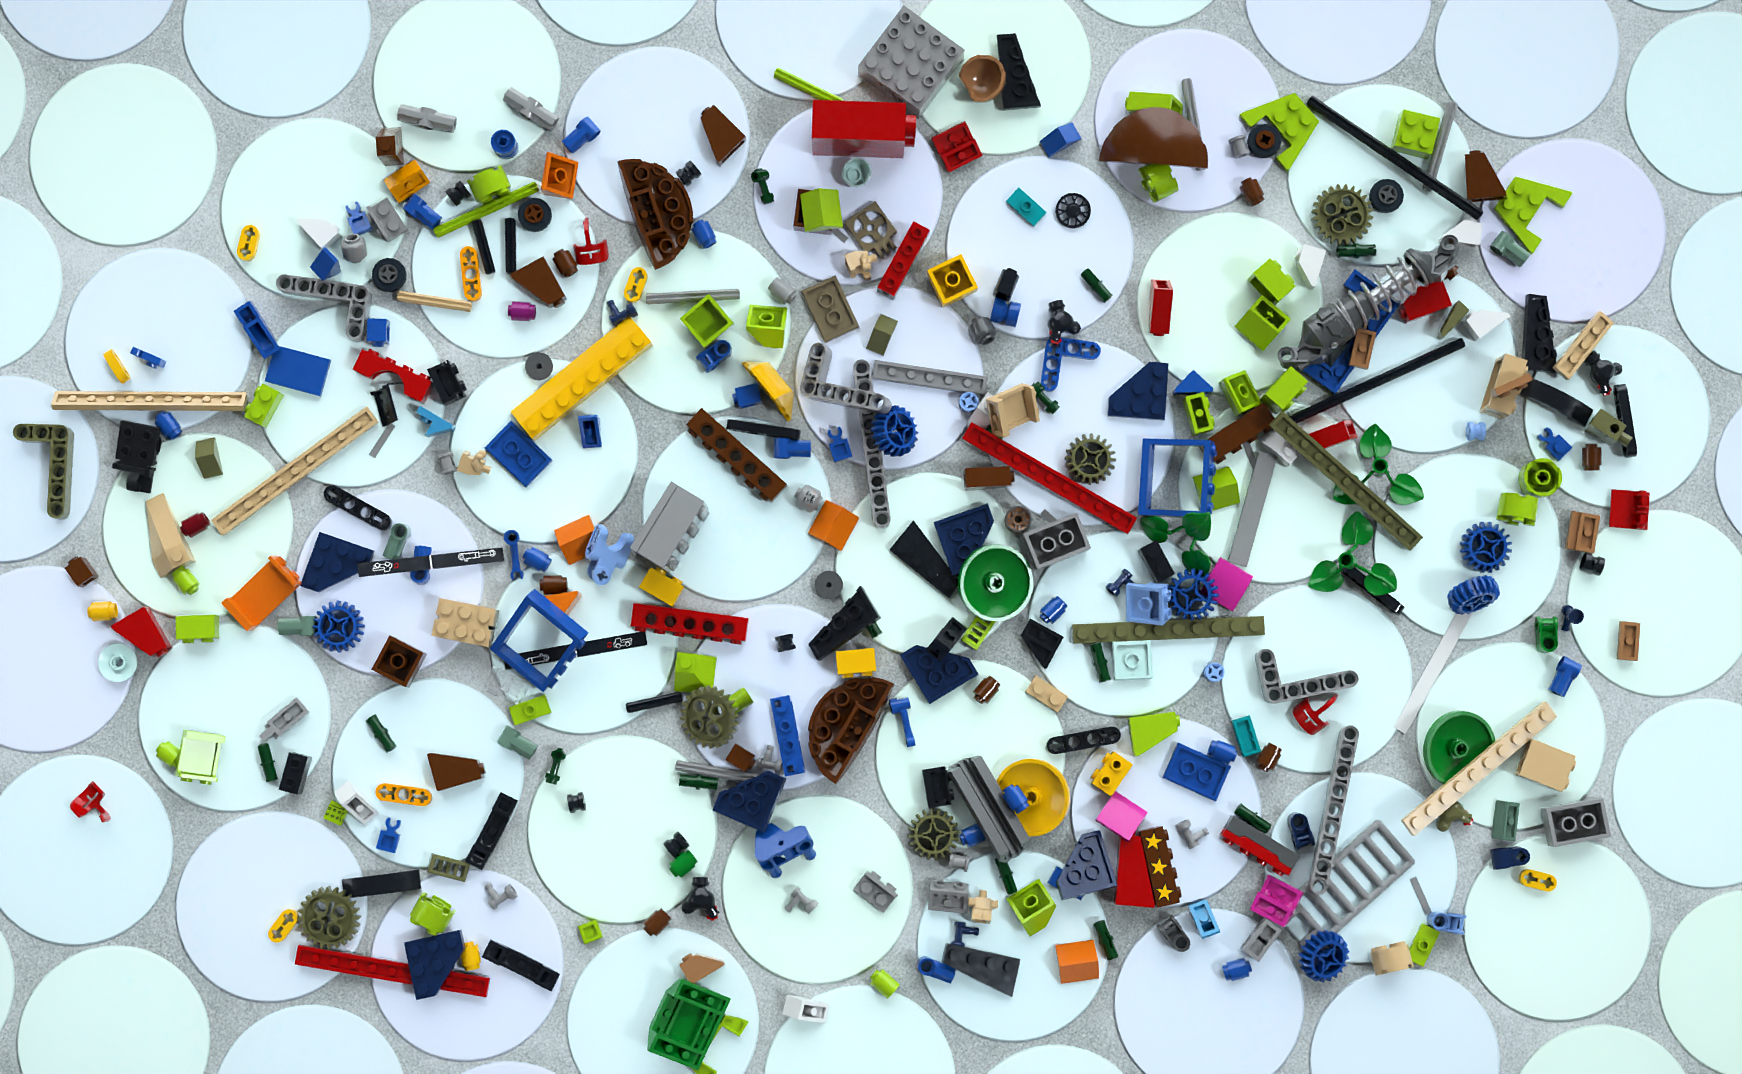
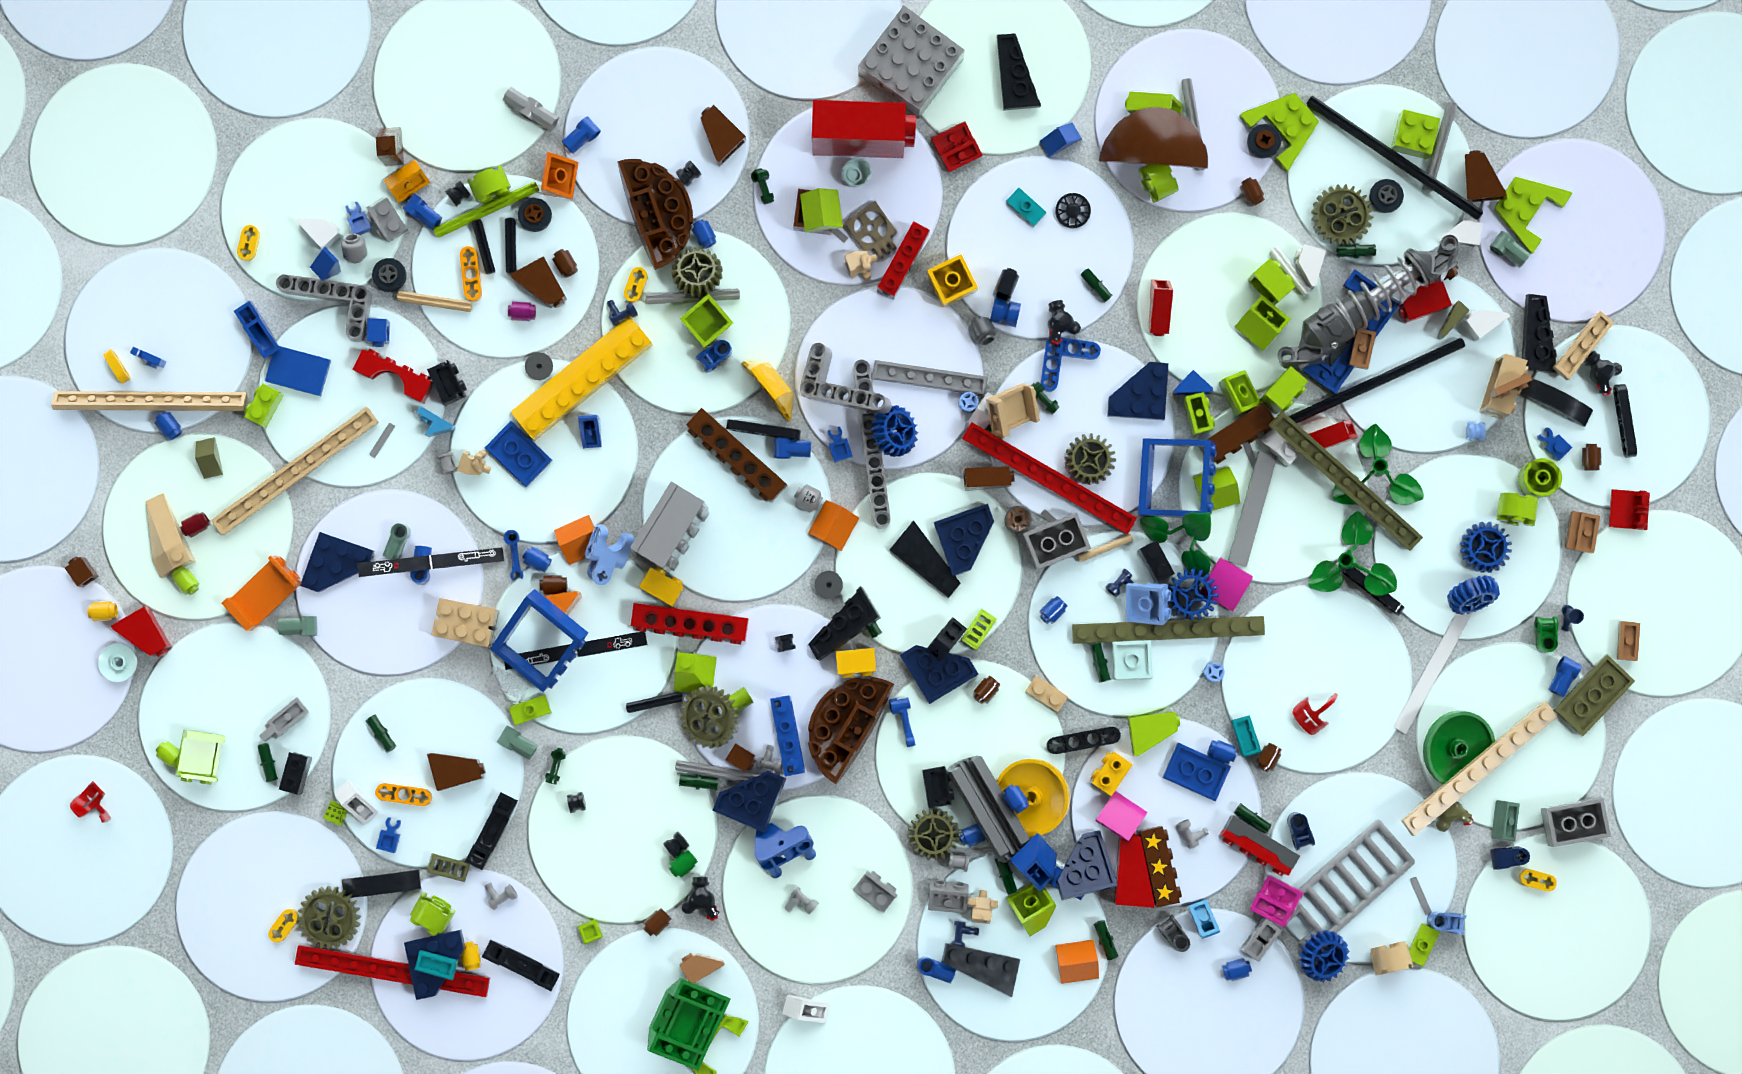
(66, 462): olive beam -> none
(137, 452): black plate -> none
(197, 627): lime brick -> none
(345, 621): blue gear -> none
(359, 505): black beam -> none
(385, 404): black piece -> none
(399, 661): reddish brown brick -> none
(427, 118): light grey piece -> none
(436, 965): none -> teal plate
(504, 144): blue wheel -> none
(597, 257): red helmet -> none
(713, 271): none -> olive gear
(747, 396): blue brick -> none
(767, 324): lime slope -> none
(782, 291): light grey brick -> none
(804, 86): lime axle -> none
(830, 309): dark tan tile -> none
(881, 334): olive slope -> none
(883, 983): lime brick -> none
(983, 77): medium nougat cylinder -> none
(995, 582): green dish -> none
(1036, 862): none -> blue slope
(1041, 641): black wing -> none
(1104, 548): none -> tan bar
(1239, 146): light grey bush -> none
(1288, 269): none -> white axle
(1301, 685): light grey beam -> none
(1327, 817): light grey beam -> none
(1546, 765): tan panel -> none
(1592, 564): black wheel -> none
(1594, 695): none -> olive plate
(1601, 426): olive torso -> none

